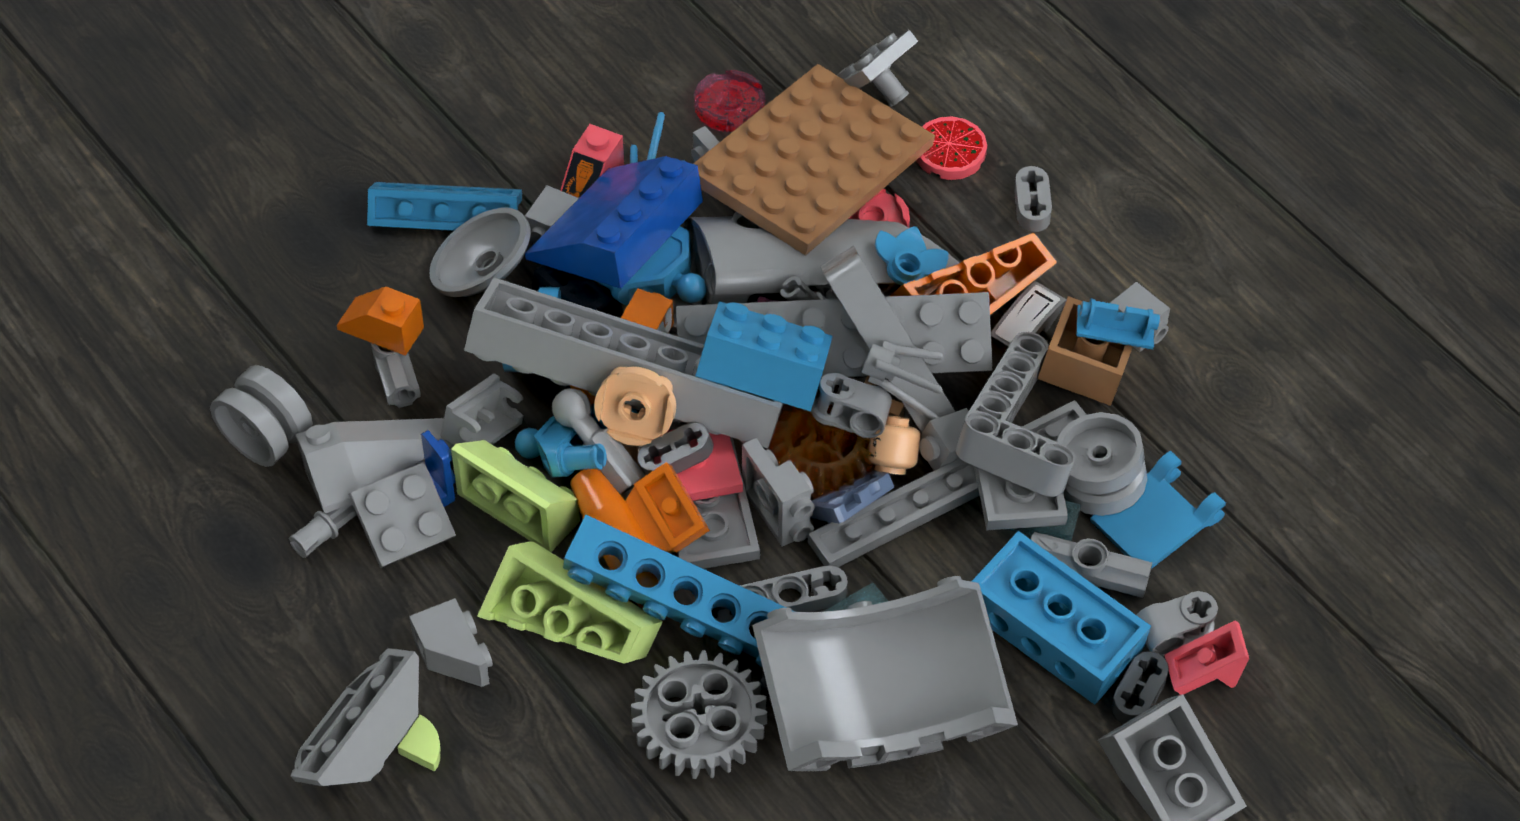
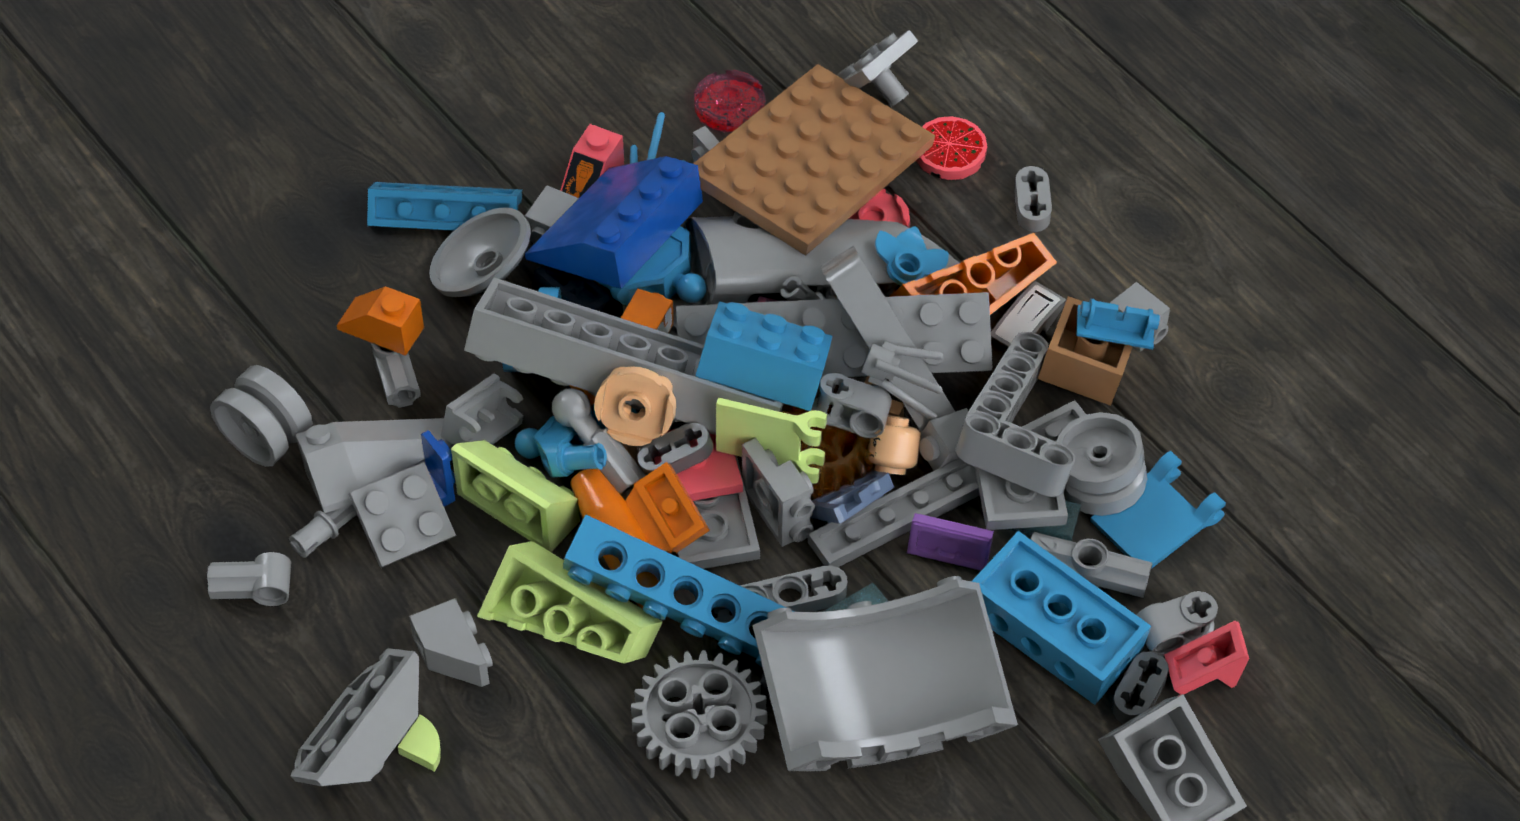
(263, 579): none -> light grey piece
(774, 430): none -> yellowish green flag
(949, 542): none -> medium lavender plate

